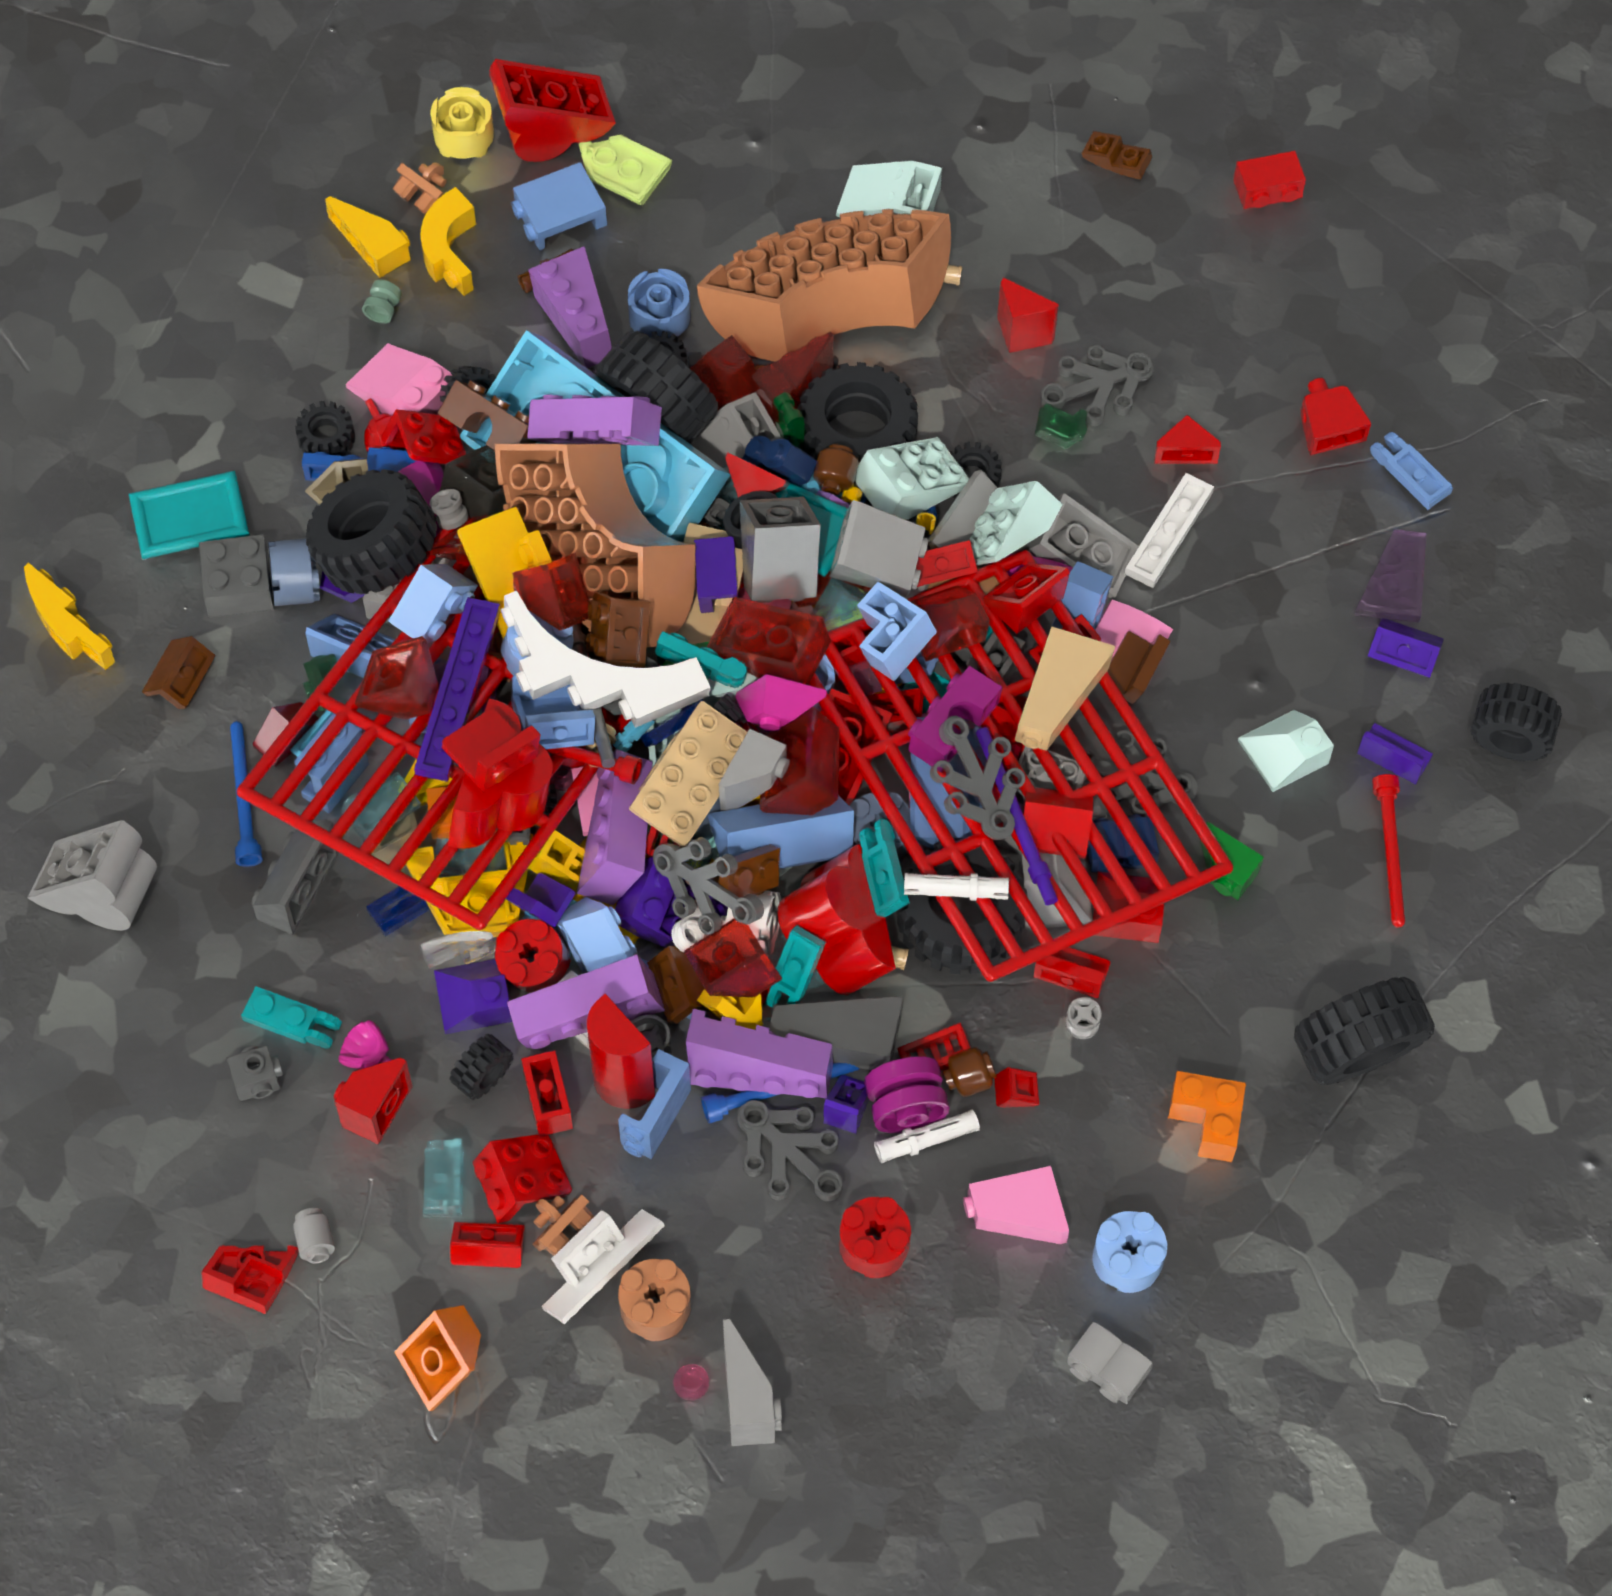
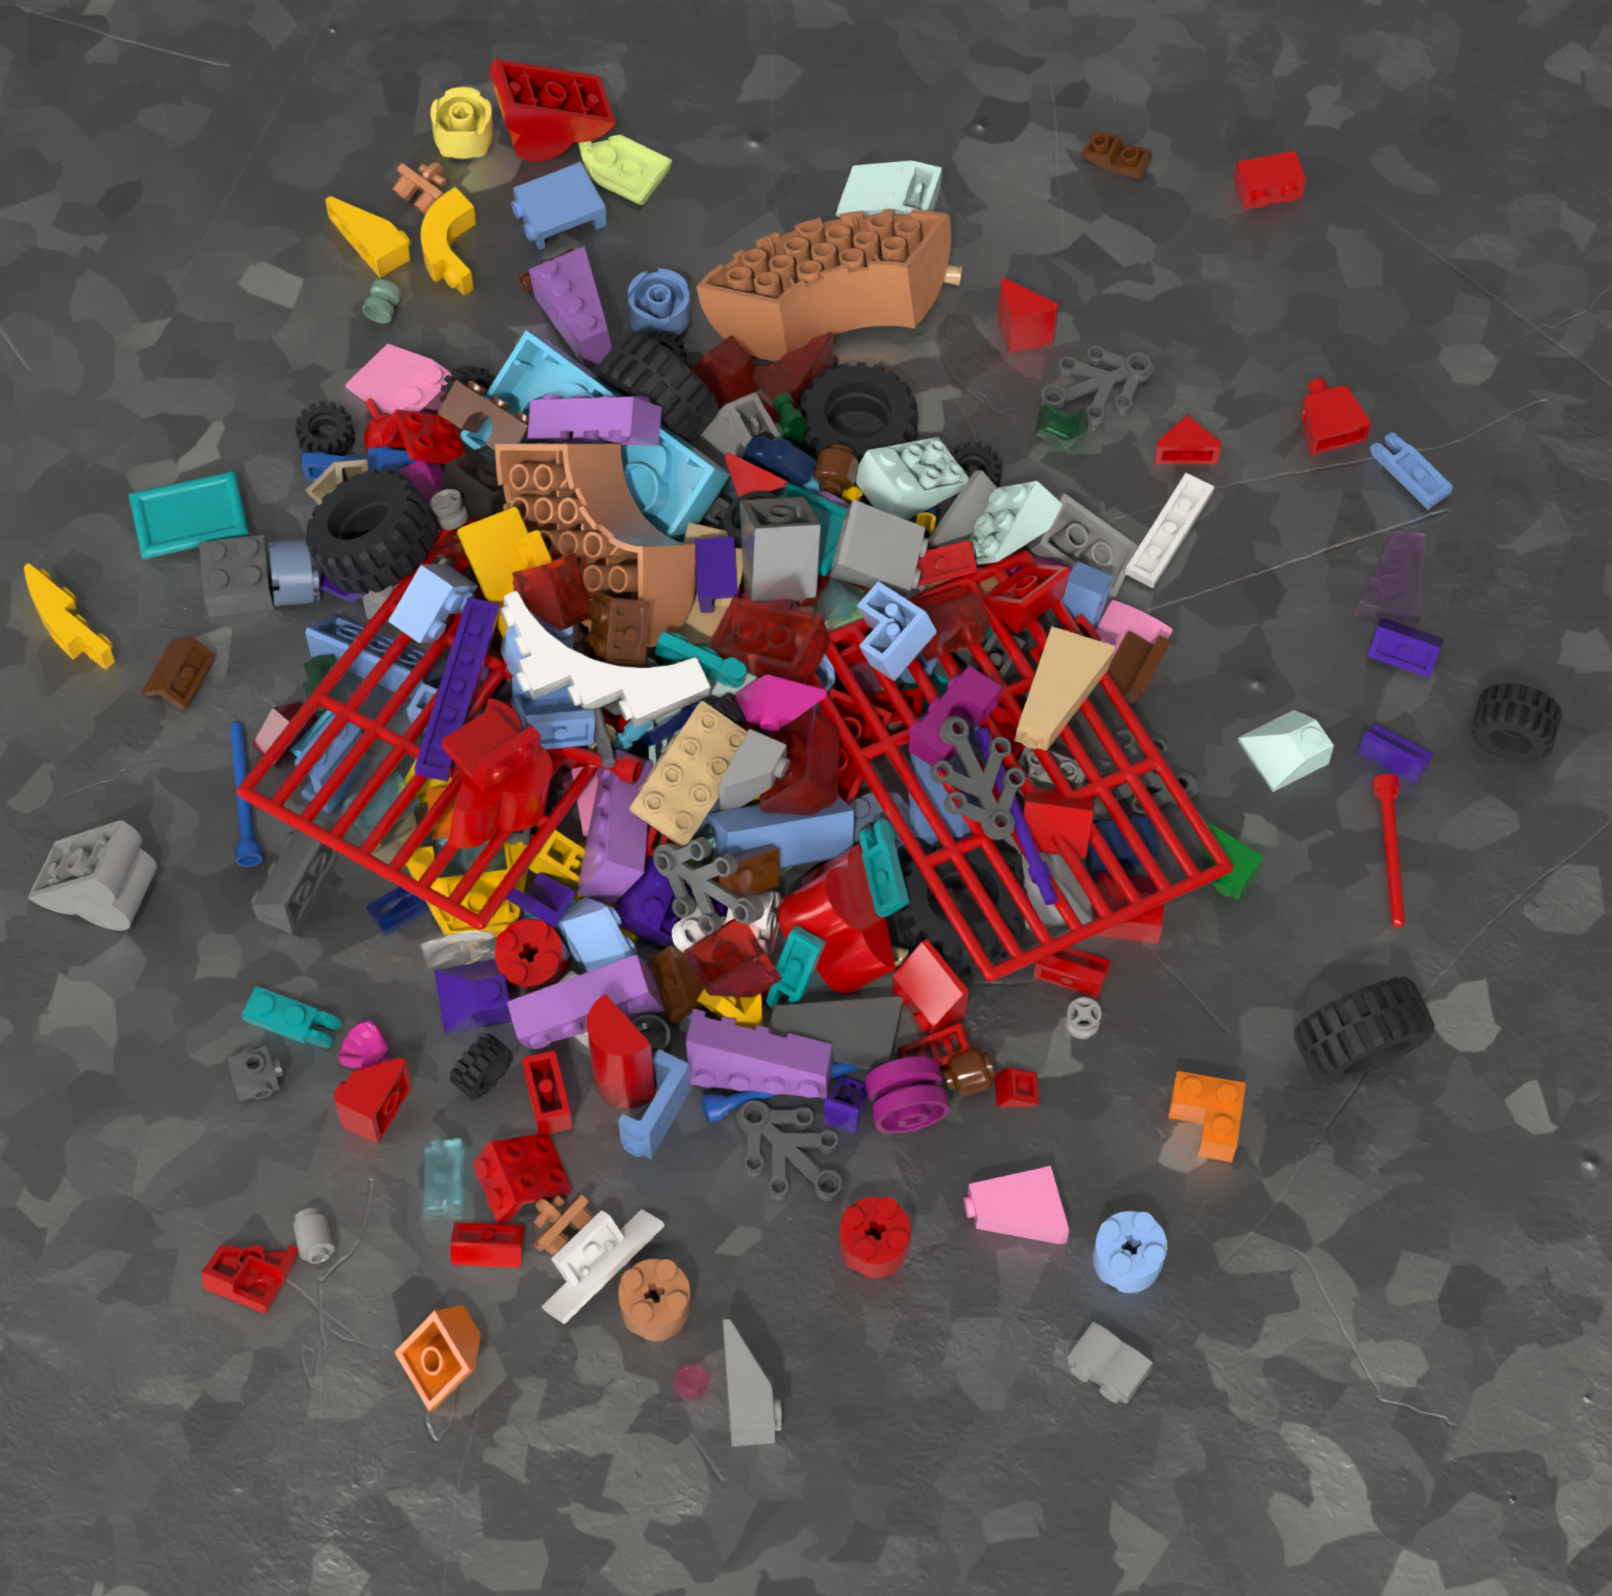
(399, 680): clear red slope -> none
(914, 1140): white pin -> none
(930, 990): none -> slope
(957, 886): white pin -> none

